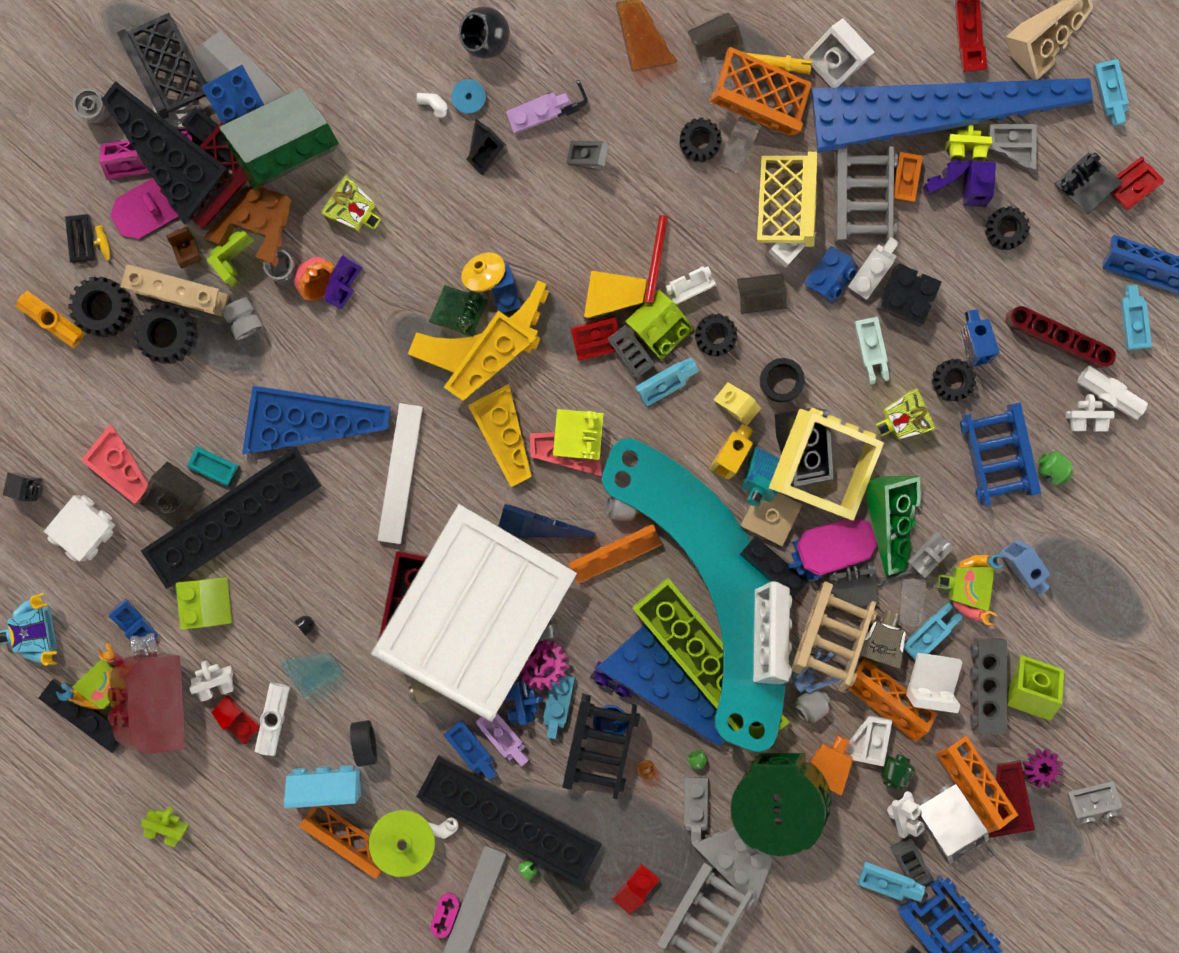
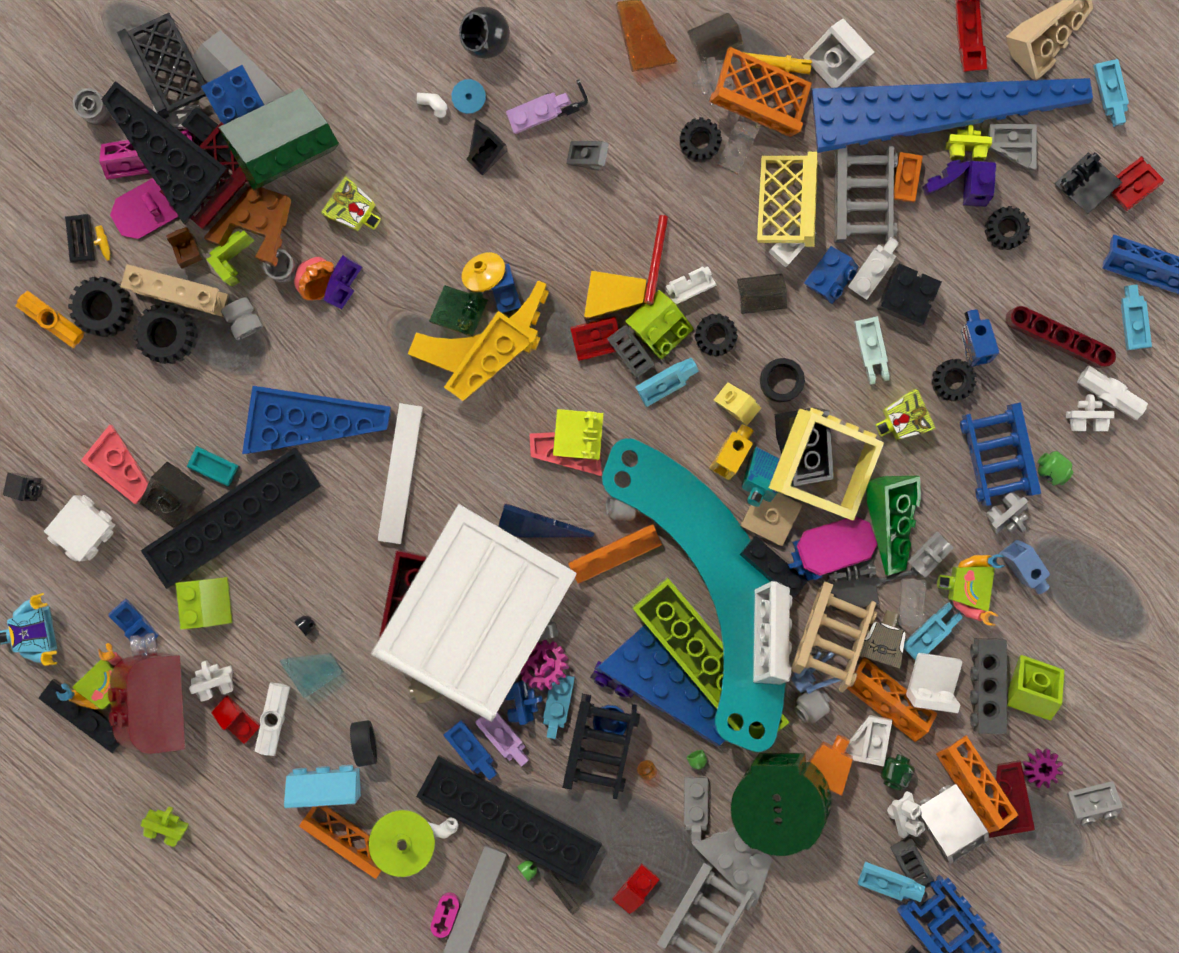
(501, 429): yellow wing -> none
(1016, 507): none -> light grey hips

